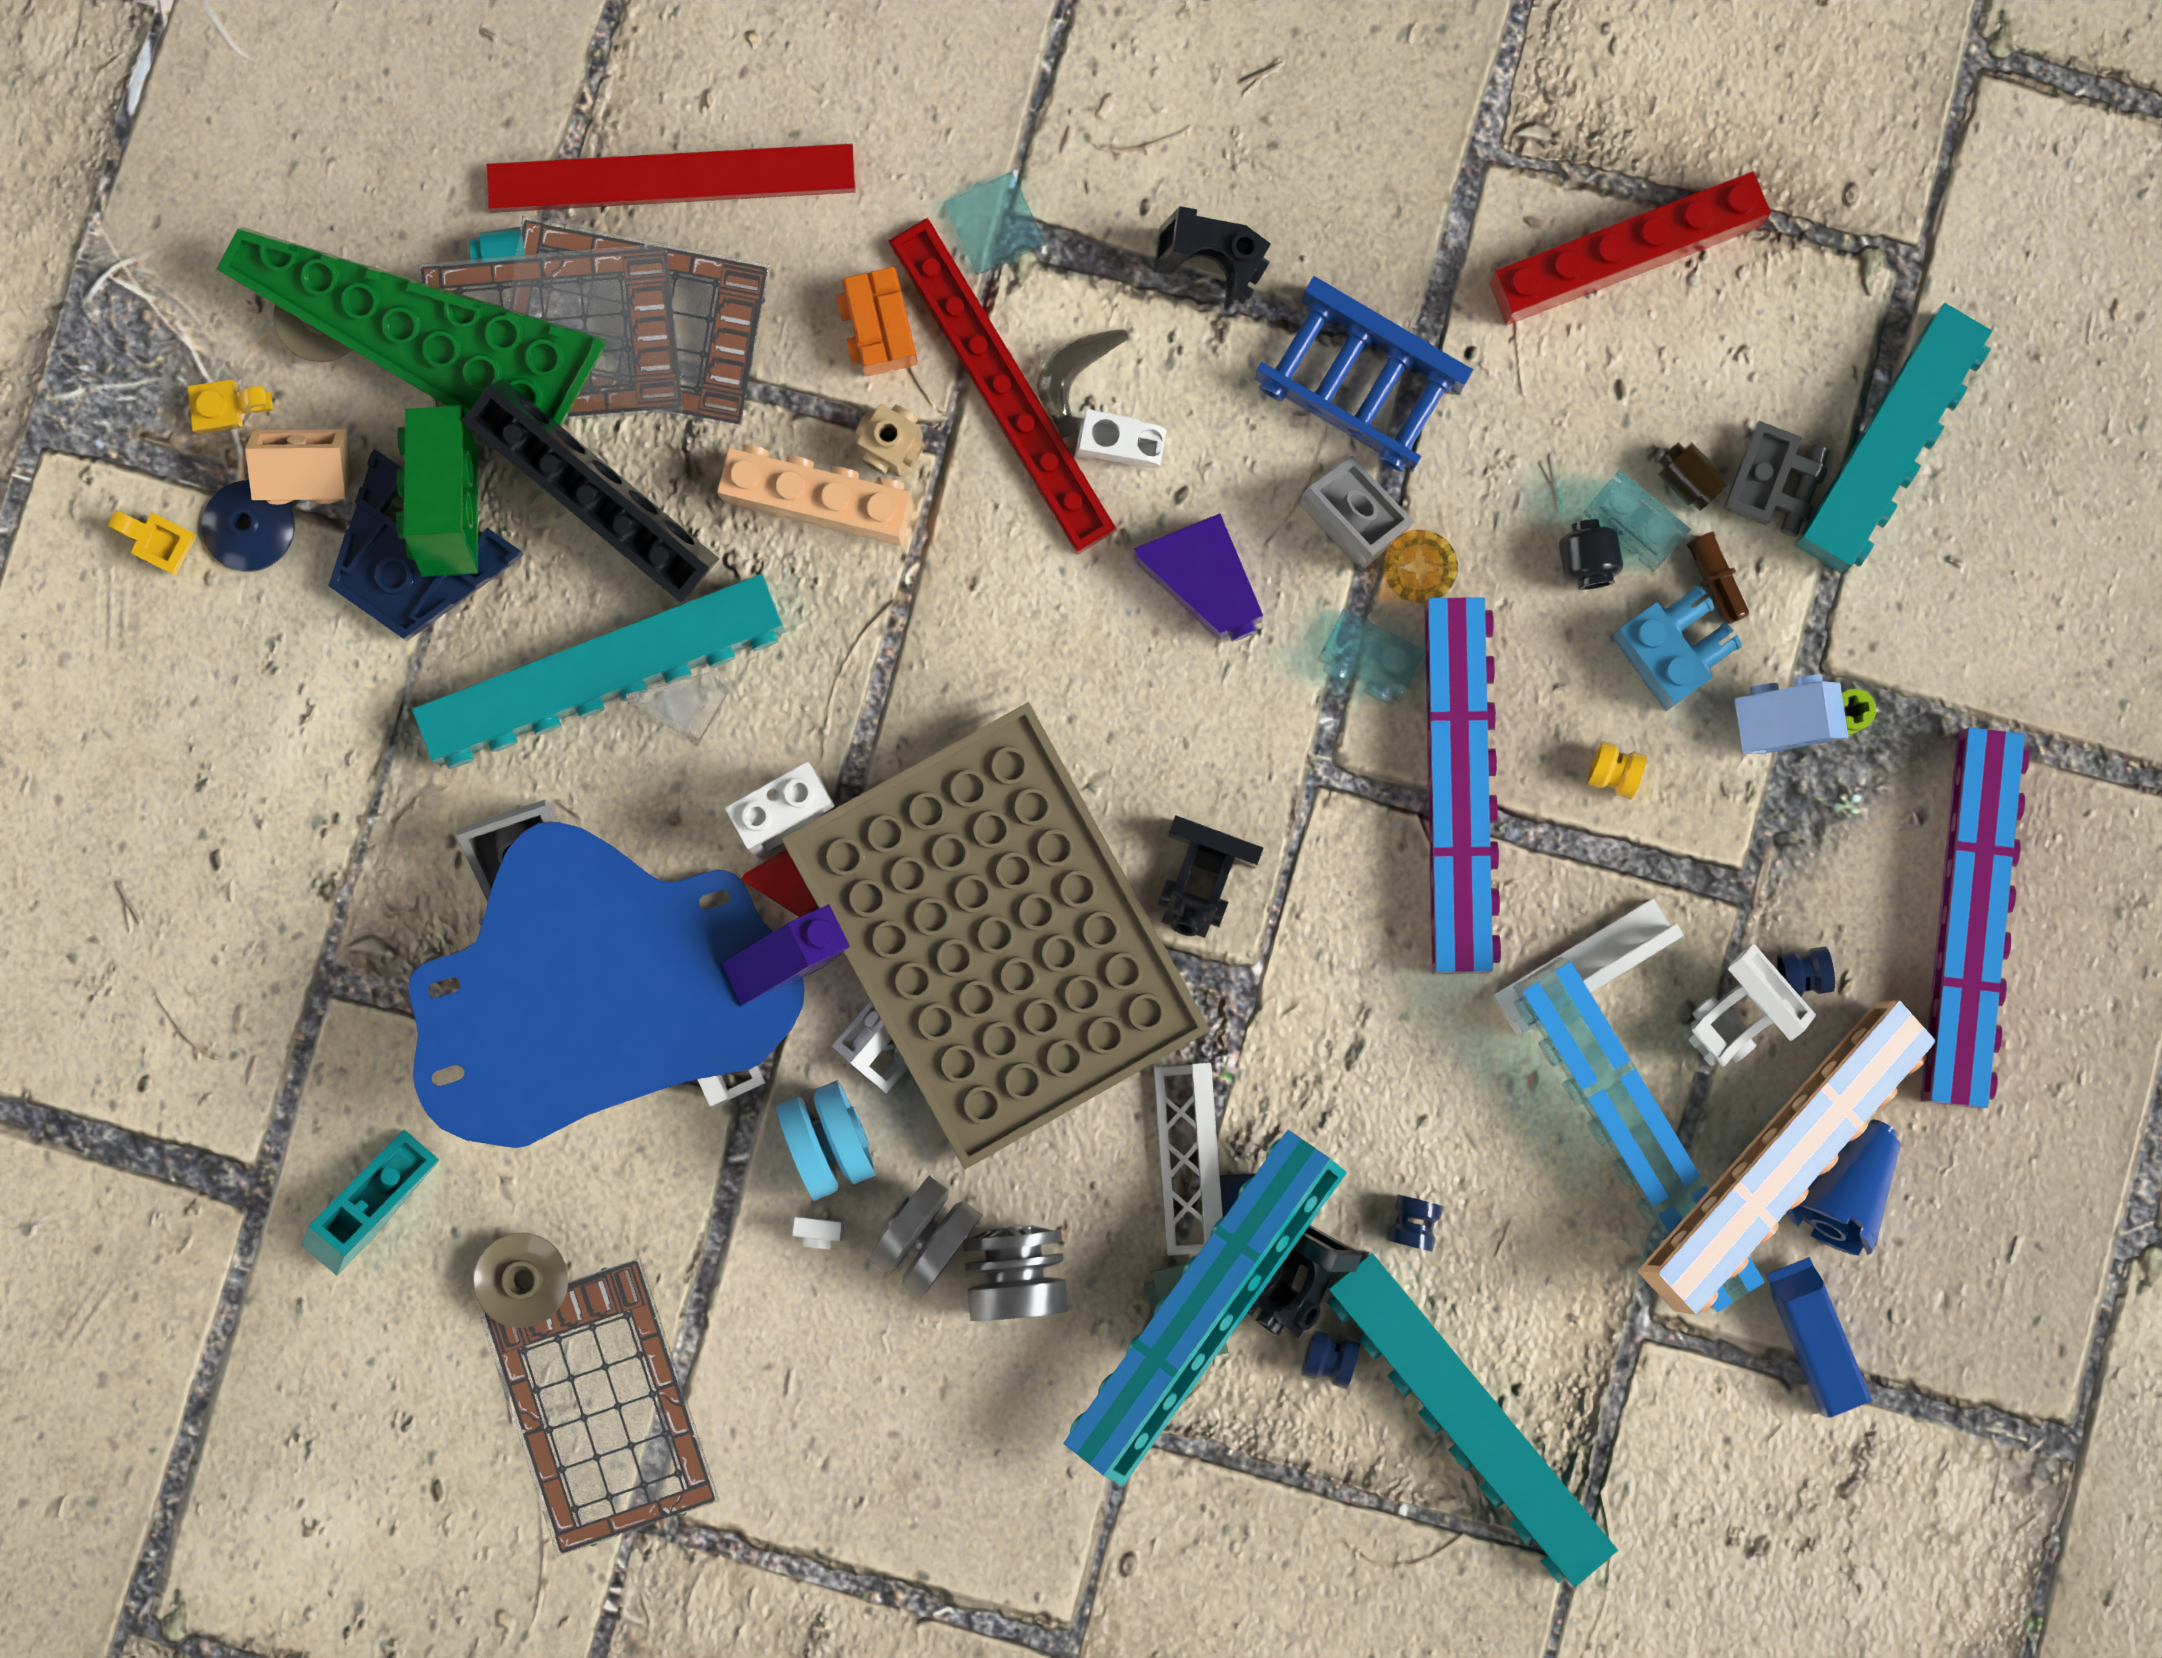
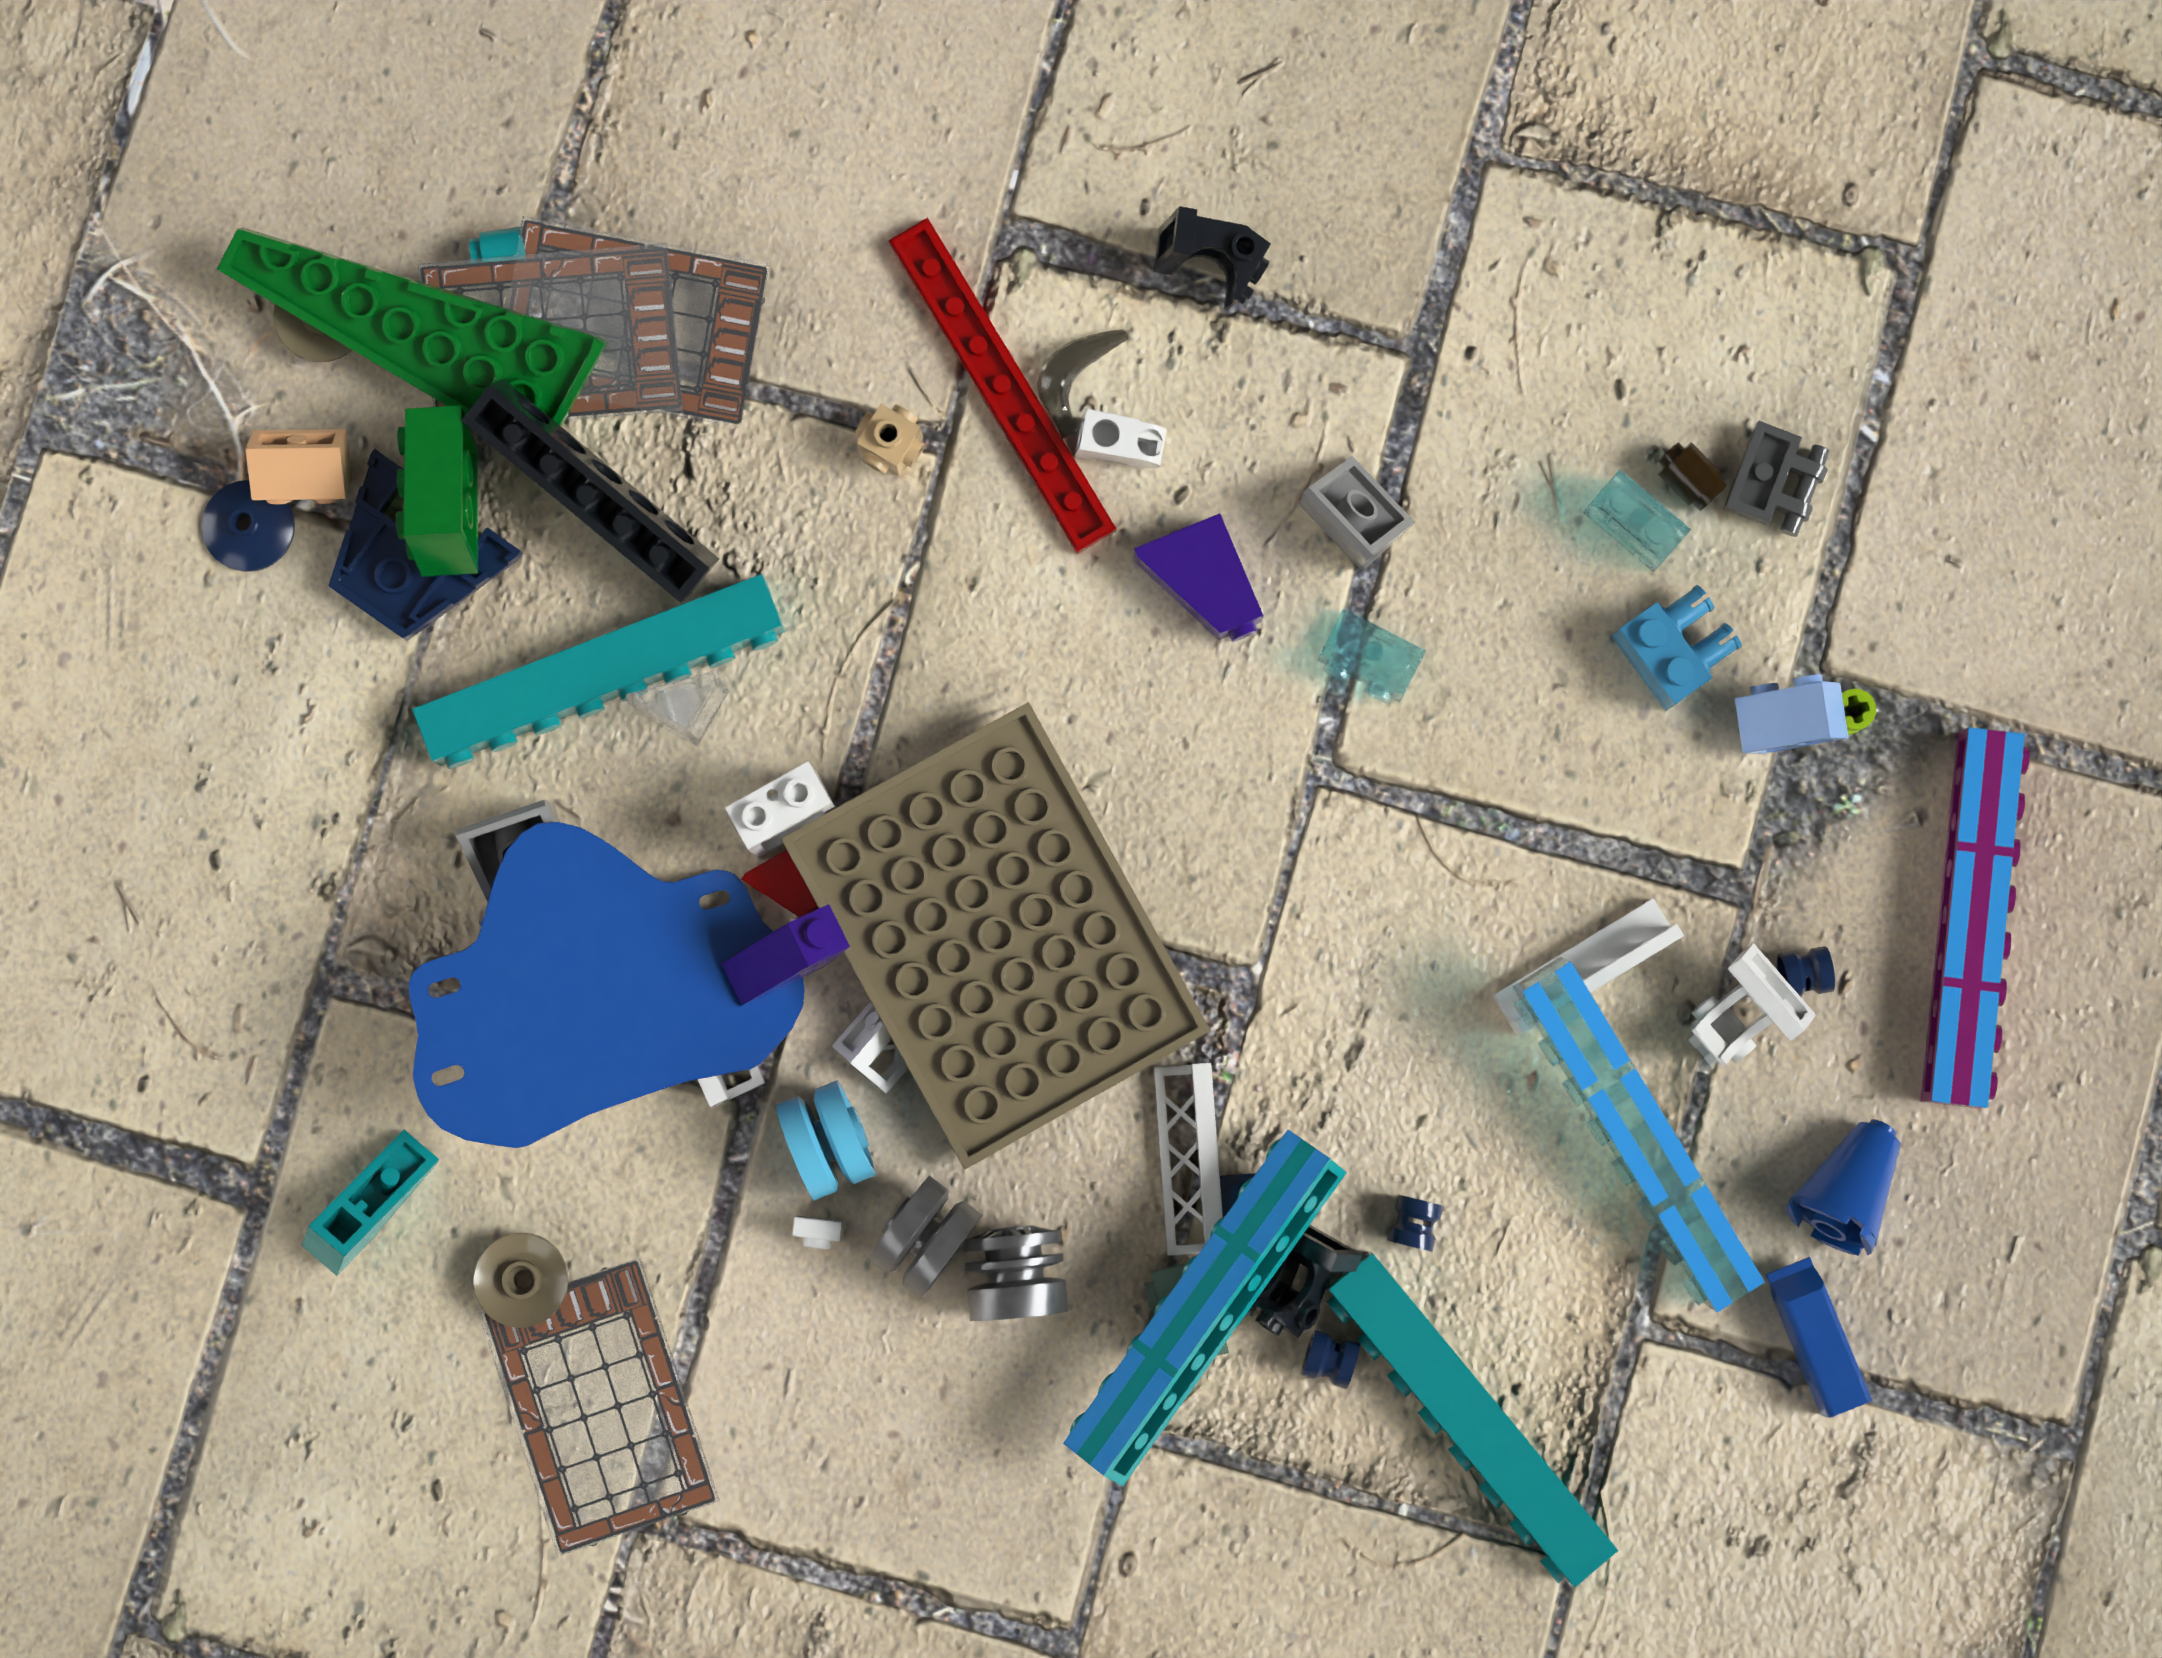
(157, 540): yellow plate -> none
(221, 405): yellow plate -> none
(671, 178): red tile -> none
(814, 495): light nougat brick -> none
(878, 321): orange brick -> none
(994, 223): clear light blue piece -> none
(1211, 852): black tile -> none
(1403, 352): blue fence -> none
(1435, 552): clear yellow gear -> none
(1459, 786): brick -> none
(1591, 555): black head -> none
(1616, 770): yellow wheel -> none
(1629, 248): red brick -> none
(1718, 578): reddish brown axle -> none
(1787, 1158): brick -> none
(1894, 438): teal brick -> none

